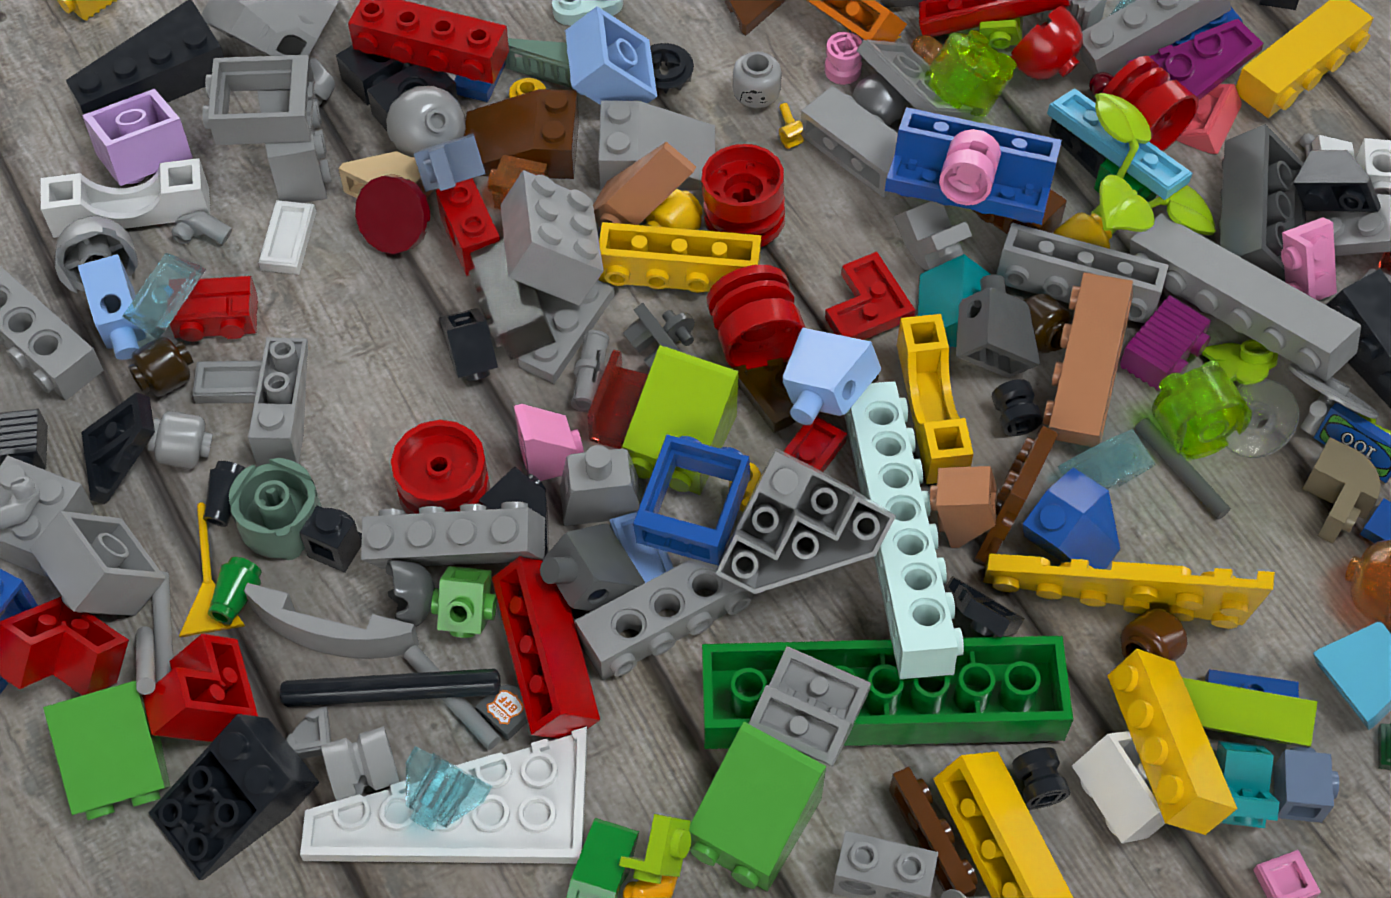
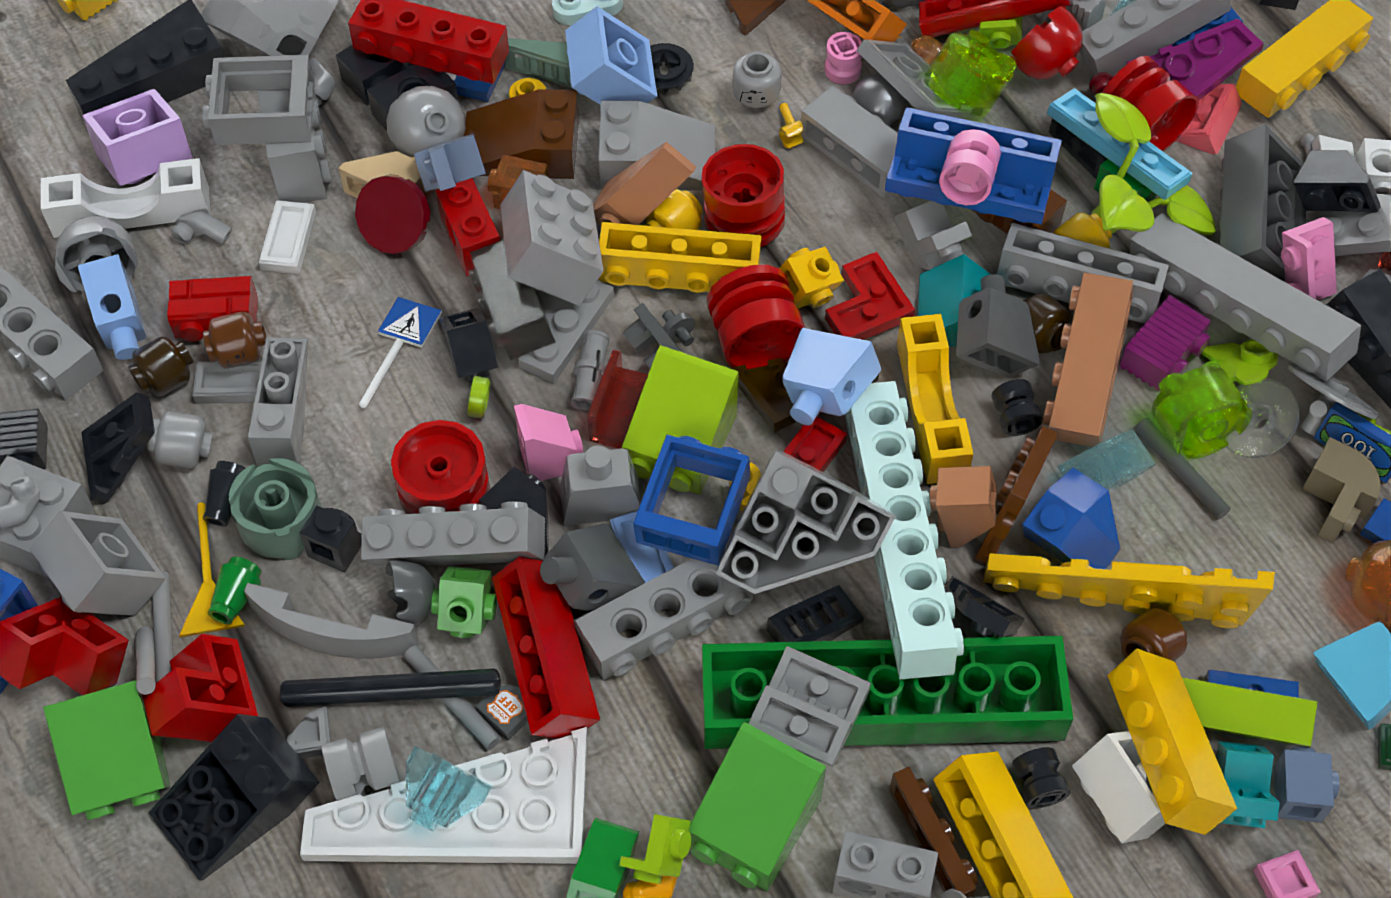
(163, 294): clear light blue slope -> none
(234, 340): none -> reddish brown head
(405, 323): none -> piece
(479, 397): none -> lime tile
(780, 623): none -> black slope
(812, 276): none -> yellow brick

